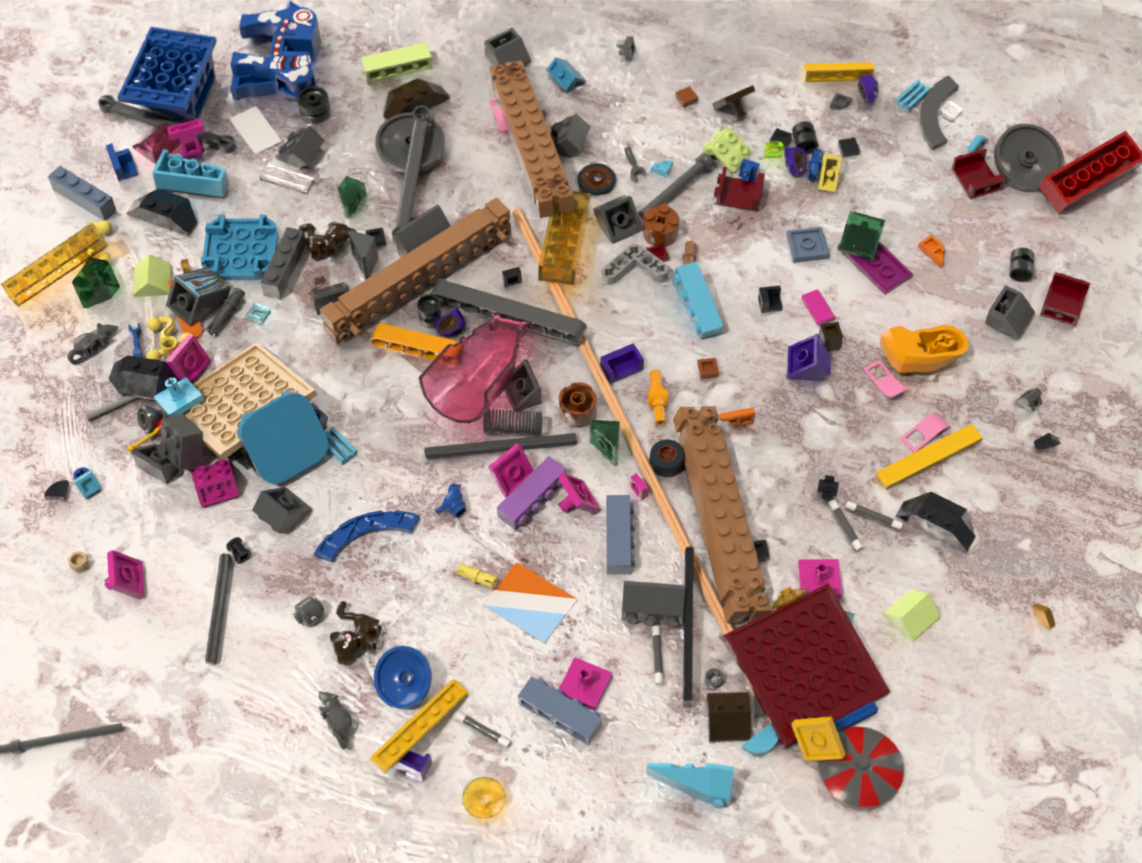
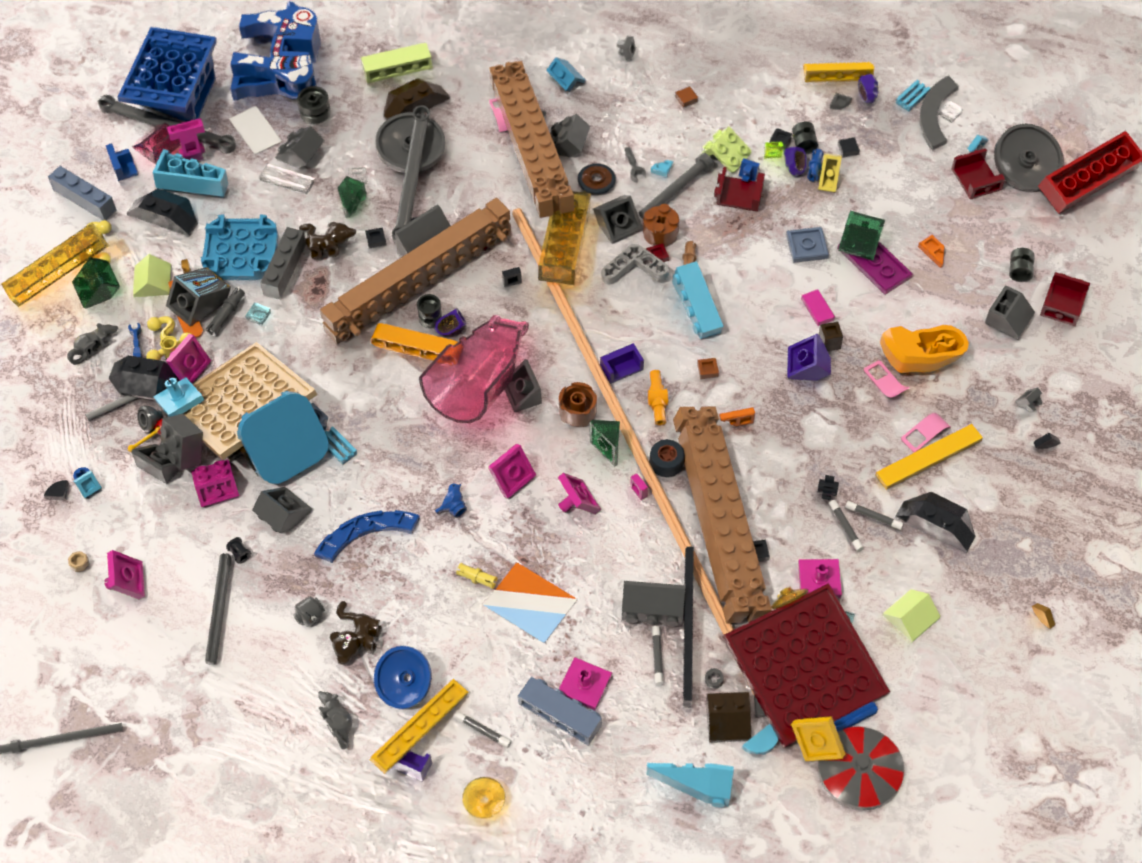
(328, 294): dark grey slope -> none
(364, 251): dark grey slope -> none
(488, 304): dark grey beam -> none
(500, 445): dark grey axle -> none
(506, 48): dark grey slope -> none
(531, 493): medium lavender brick -> none
(536, 424): dark grey piece -> none
(619, 534): sand blue brick -> none
(735, 100): dark brown tile -> none
(769, 299): black panel -> none

